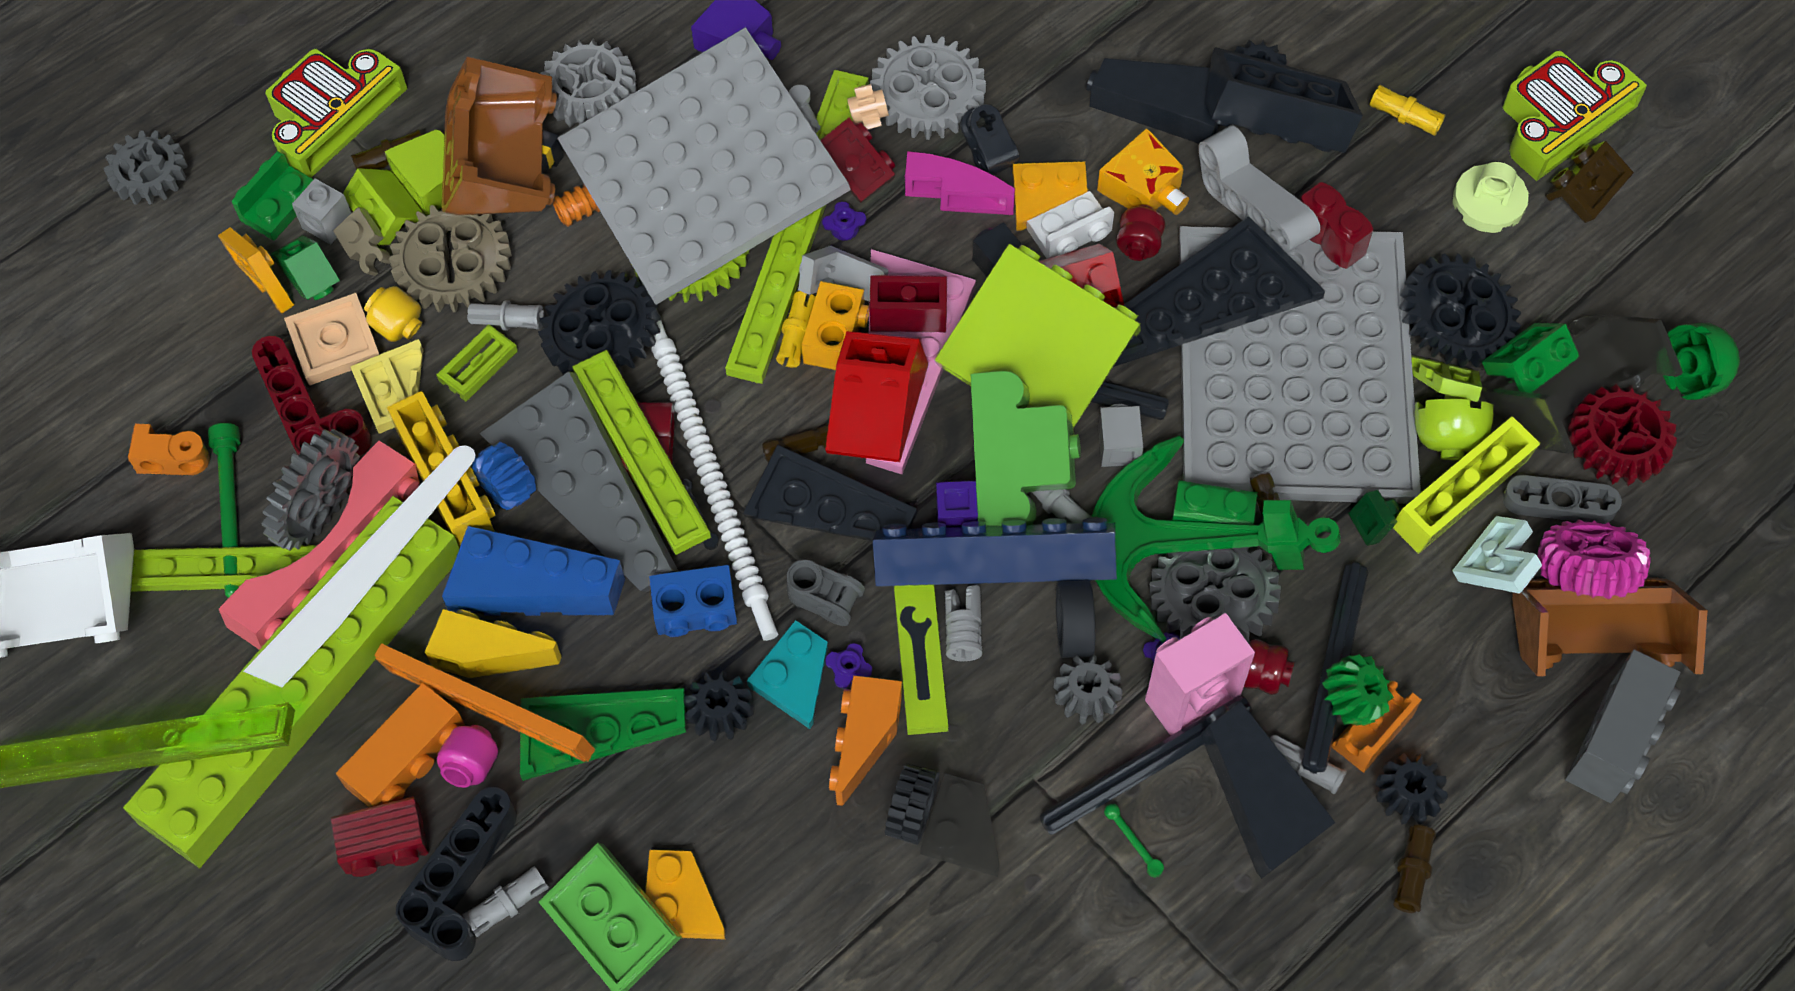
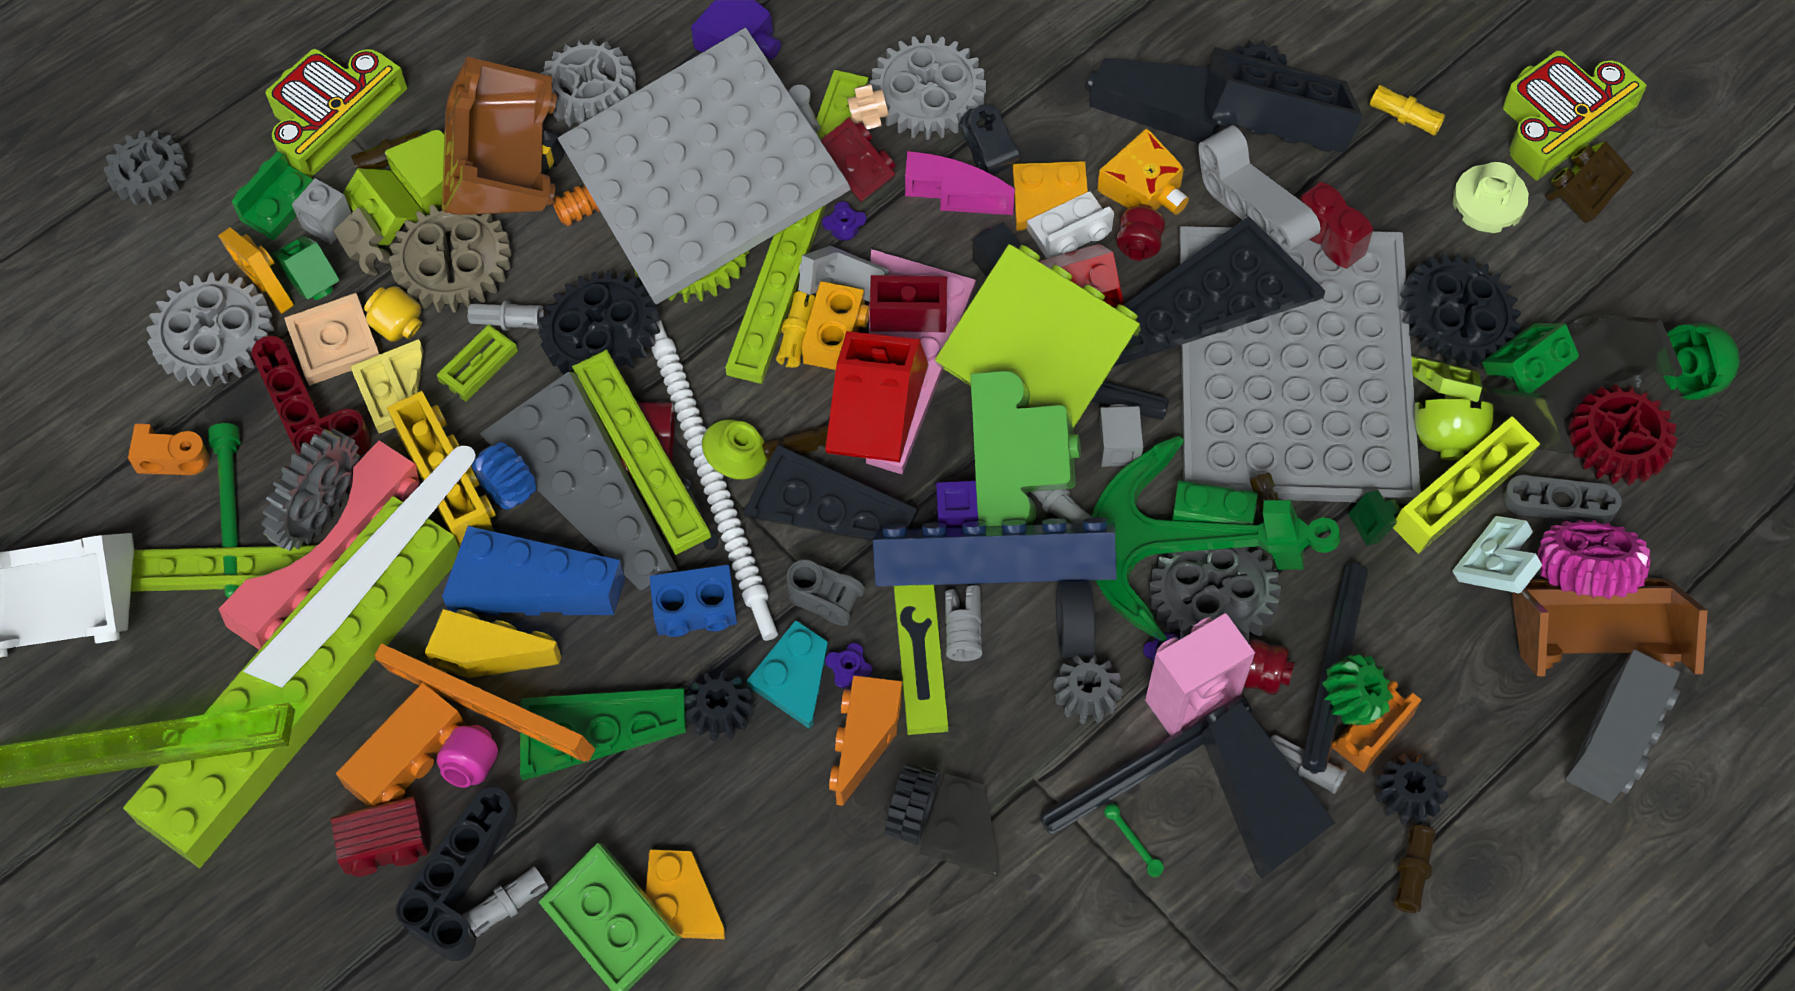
(209, 329): none -> light grey gear
(727, 457): none -> lime piece

